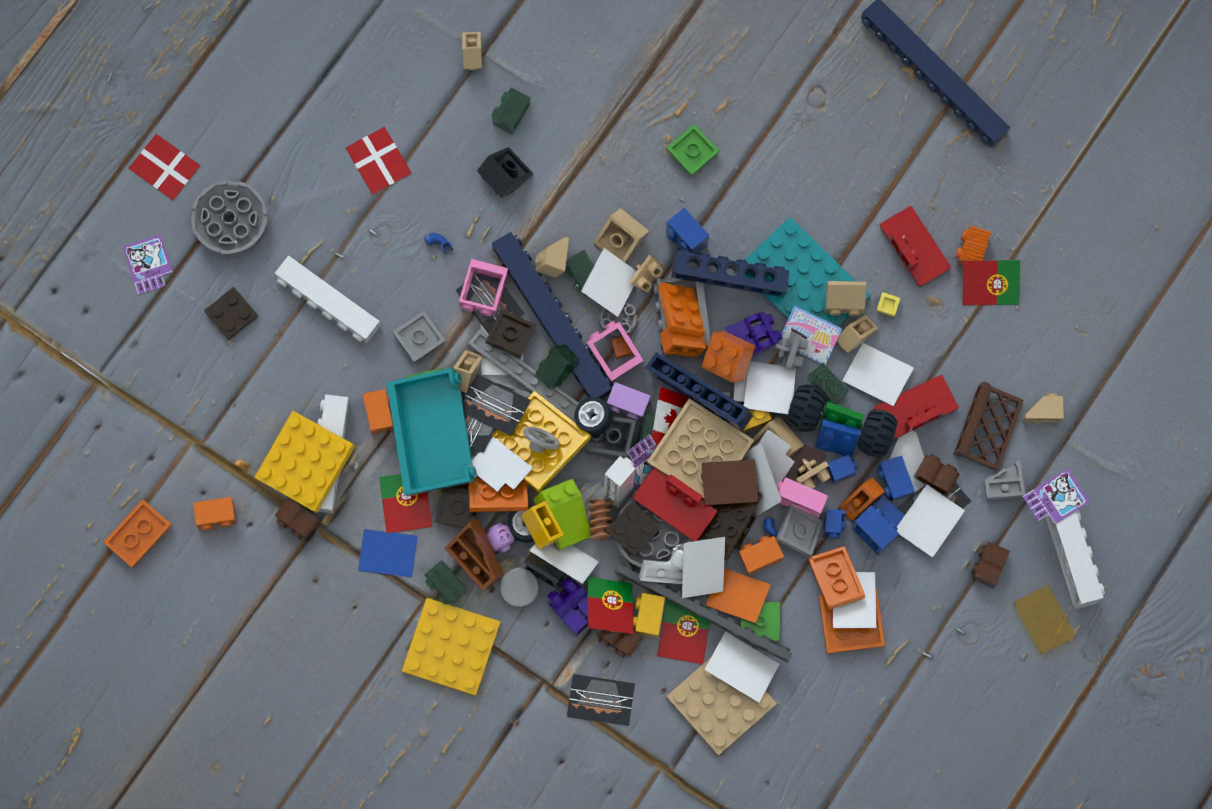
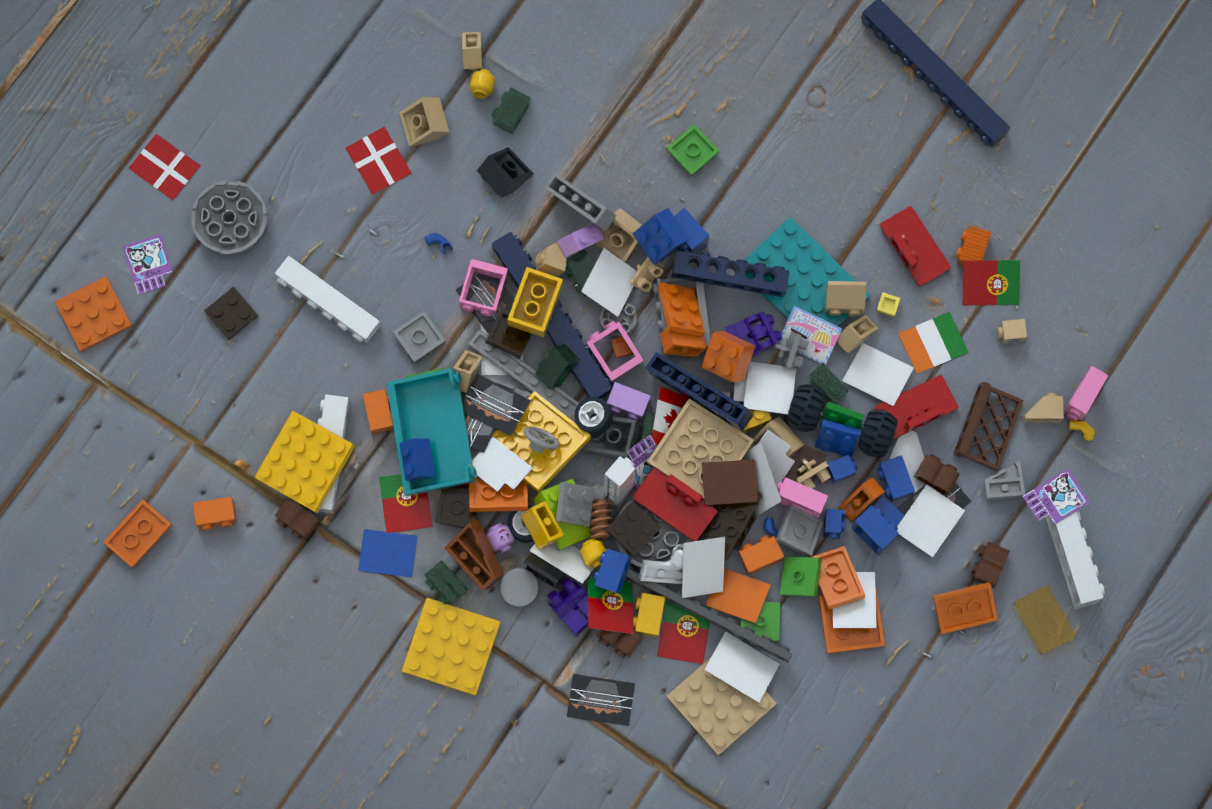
(93, 314): none -> orange plate
(417, 459): none -> blue brick
(424, 121): none -> tan slope
(482, 83): none -> yellow head
(535, 302): none -> yellow brick
(574, 504): none -> light grey plate
(580, 201): none -> light grey brick
(580, 239): none -> lavender brick
(591, 552): none -> yellow head
(612, 570): none -> blue brick
(661, 236): none -> blue brick
(800, 576): none -> bright green plate
(933, 342): none -> sticker
(965, 608): none -> orange plate
(1012, 331): none -> tan brick
(1084, 427): none -> yellow arm
(1085, 394): none -> bright pink window

